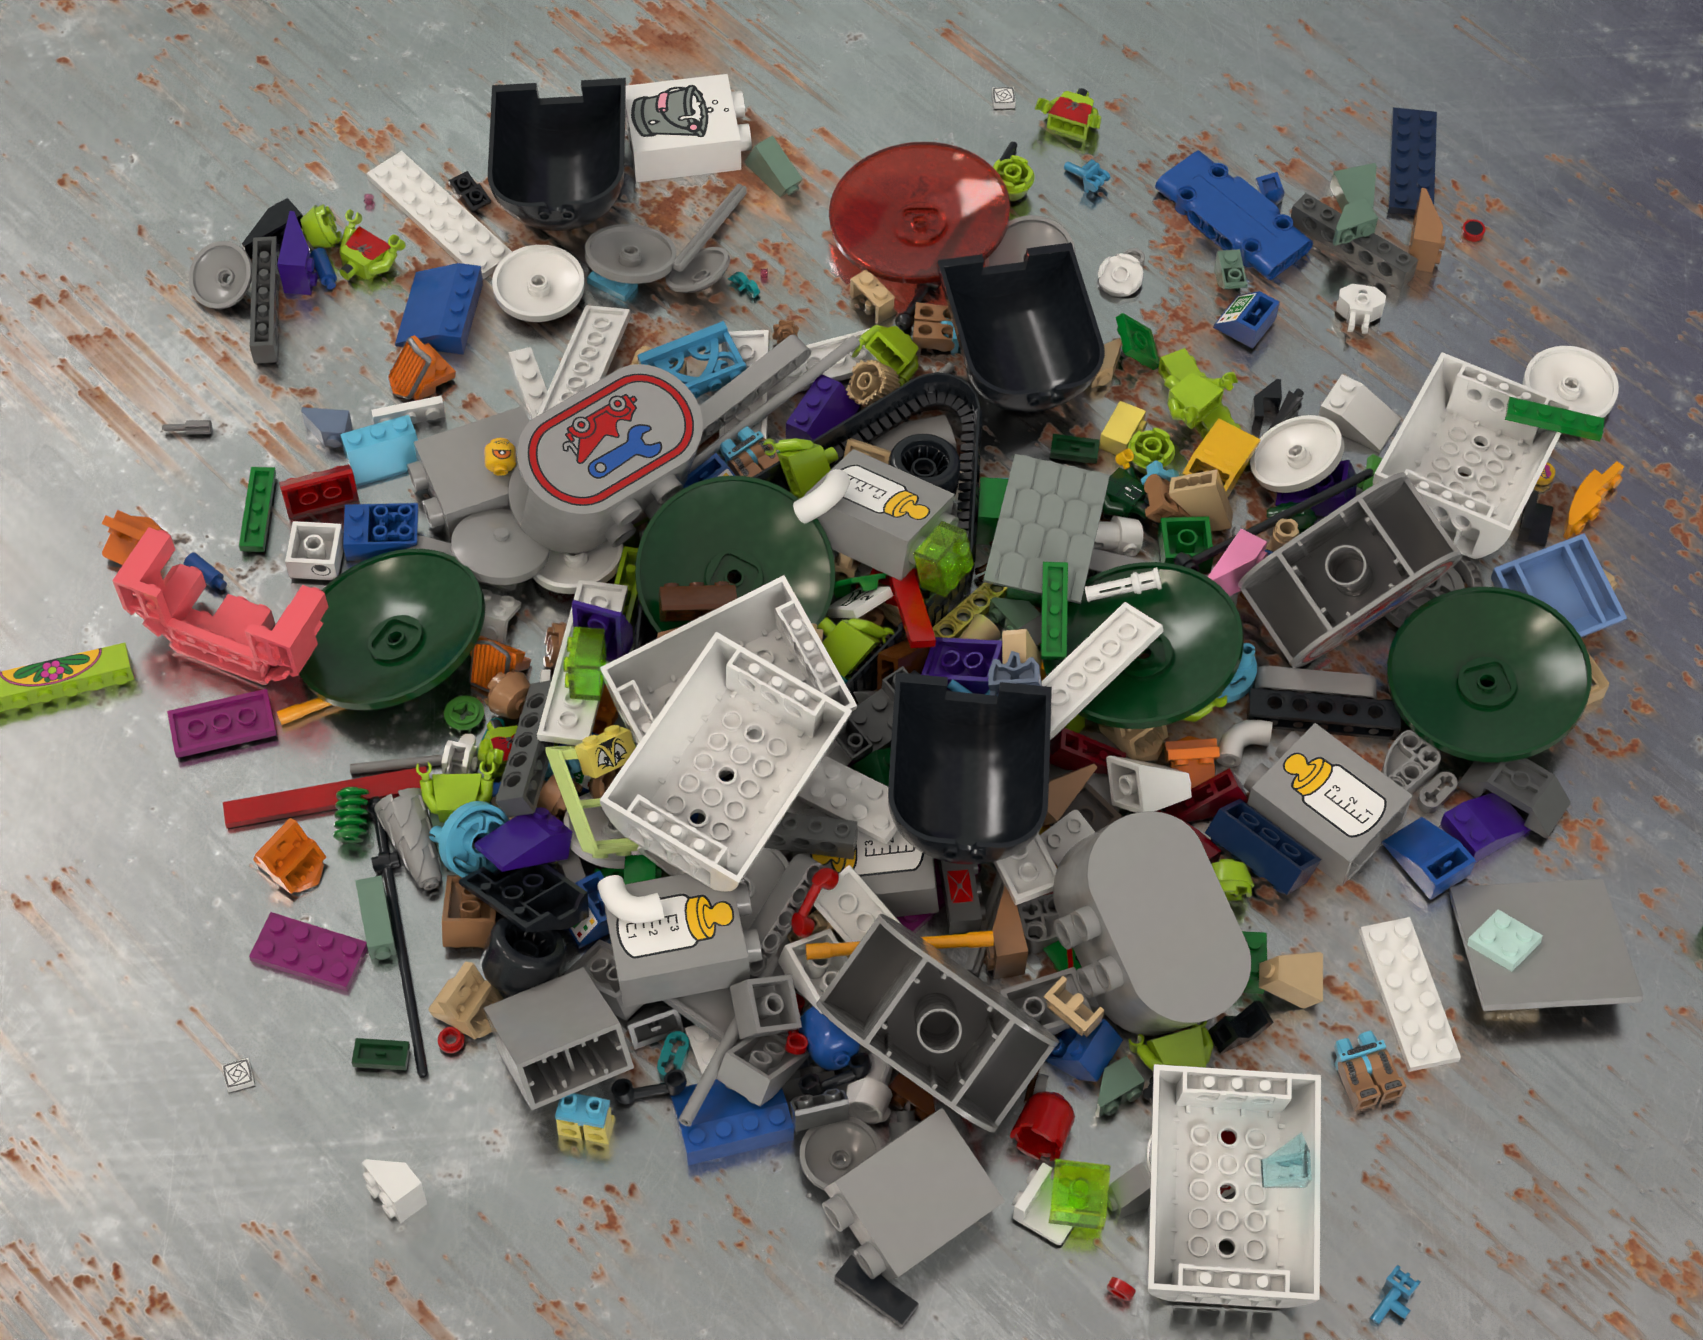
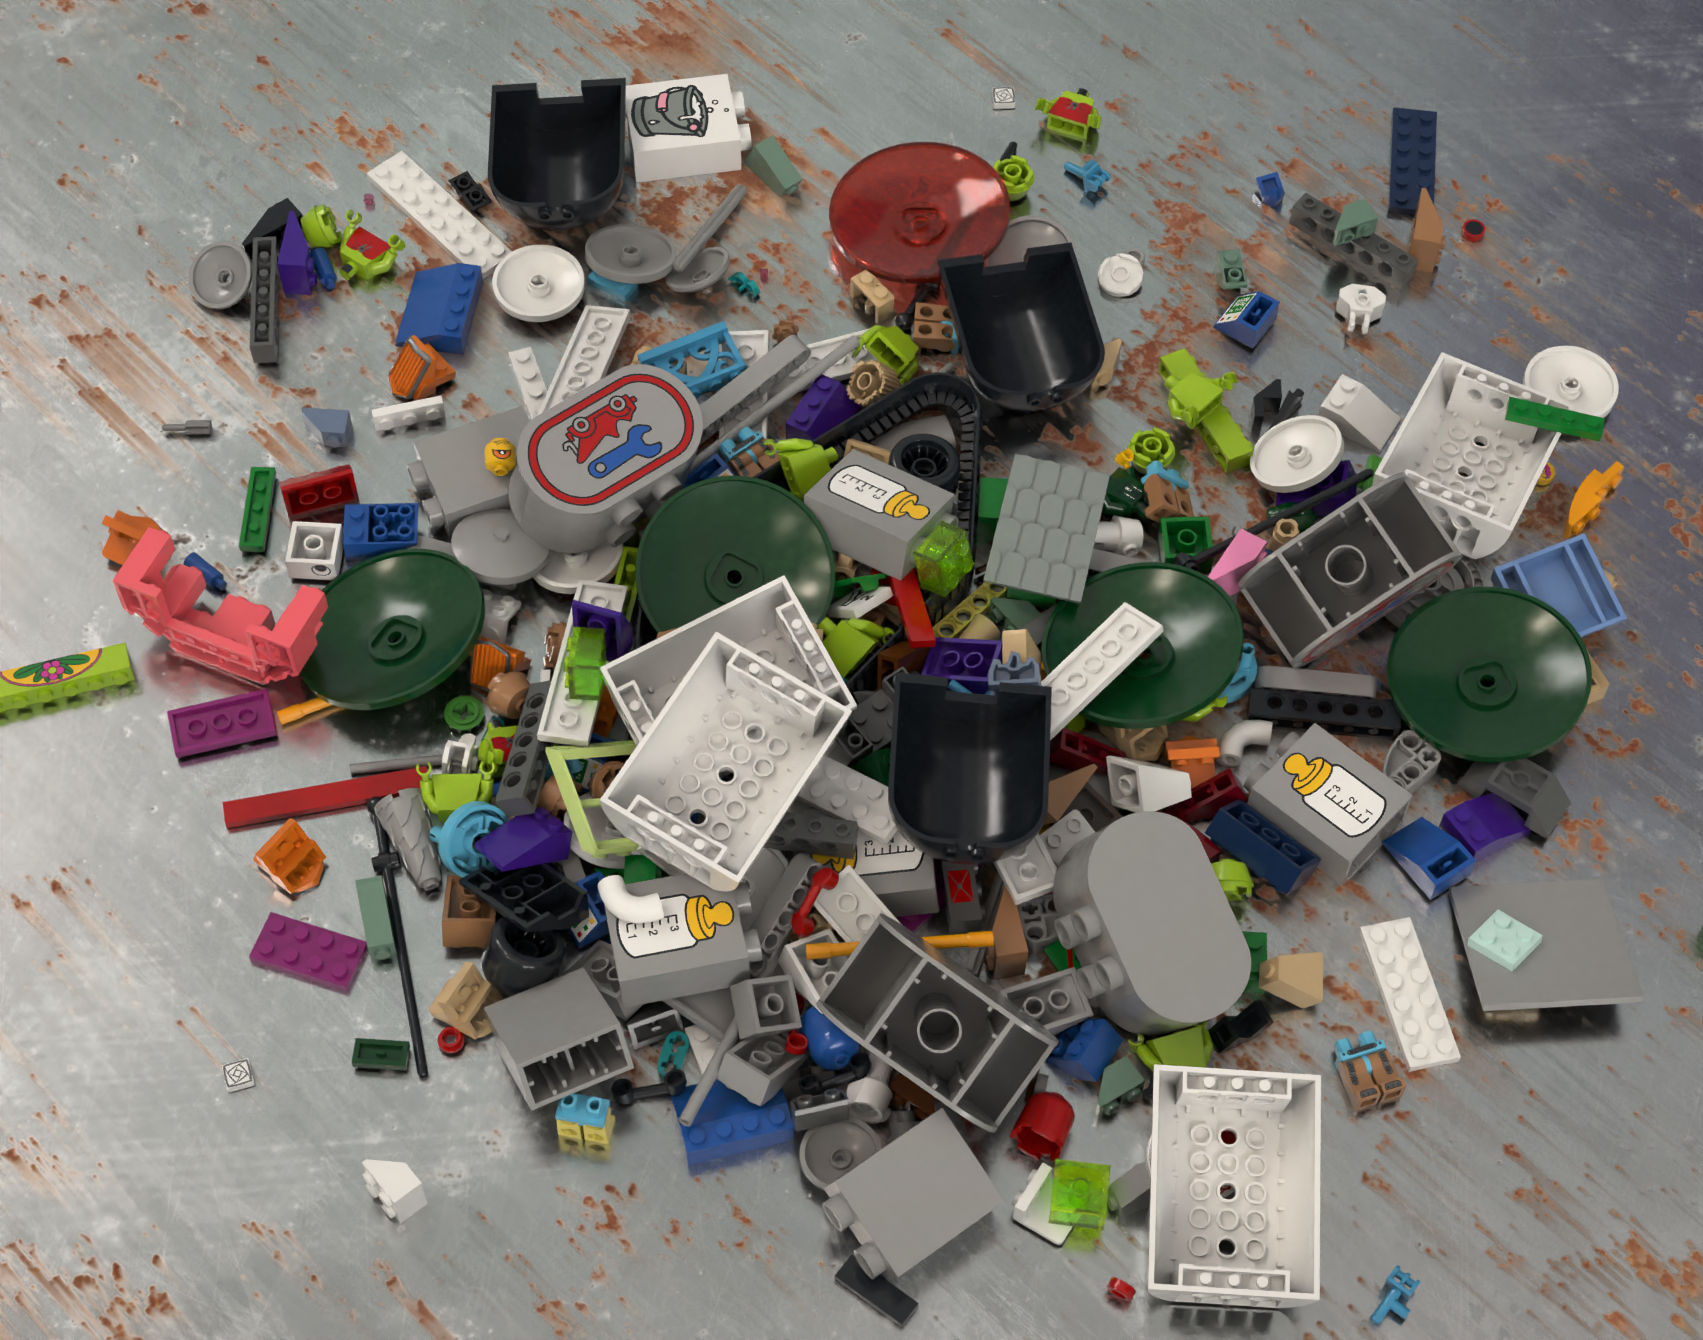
(349, 814): green piece -> none
(380, 450): medium azure slope -> none
(605, 751): light yellow brick -> none
(693, 601): reddish brown slope -> none
(823, 497): white cylinder -> none
(1054, 610): green plate -> none
(1072, 1009): tan window -> none
(1074, 448): dark green plate -> none
(1093, 592): white pin -> none
(1121, 427): light yellow brick -> none
(1137, 341): green plate -> none
(1203, 496): tan slope -> none
(1226, 450): yellow slope -> none
(1234, 214): blue panel -> none
(1288, 1166): clear light blue slope -> none
(1354, 184): sand green slope -> none
(1432, 788): light grey beam -> none
(1535, 522): black panel -> none

